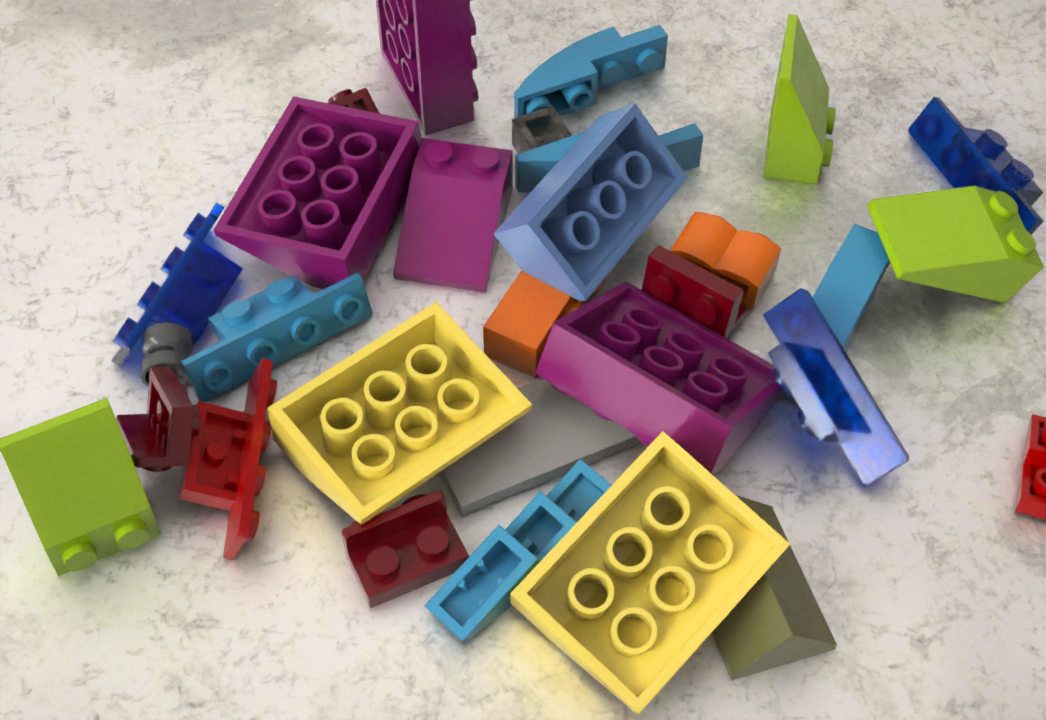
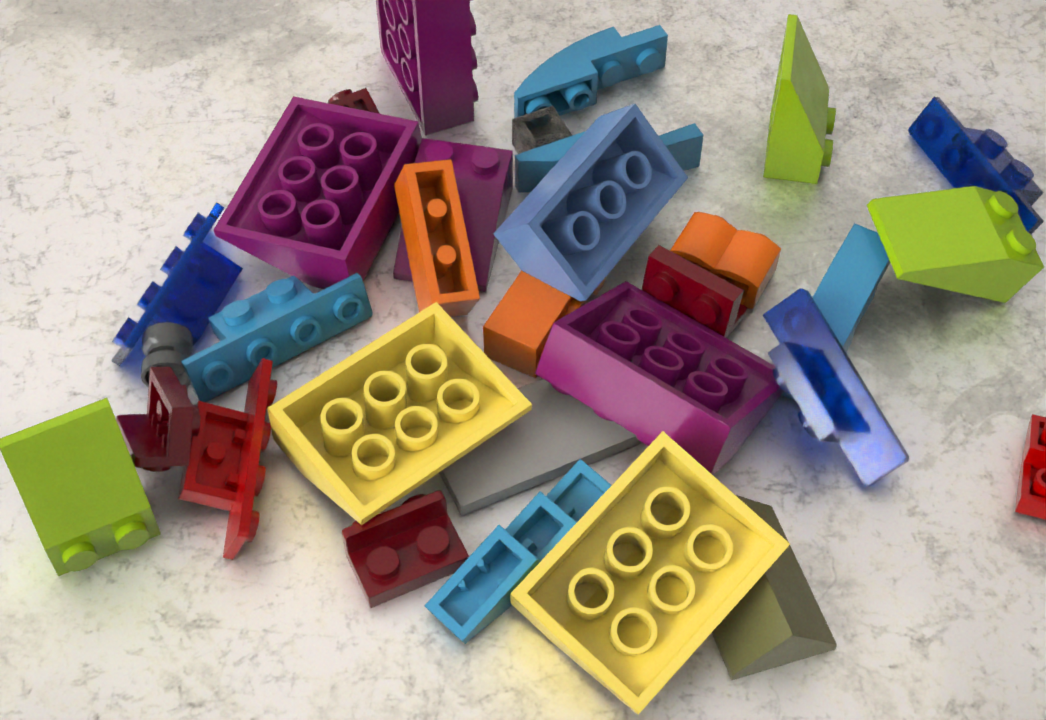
(436, 237): none -> orange brick

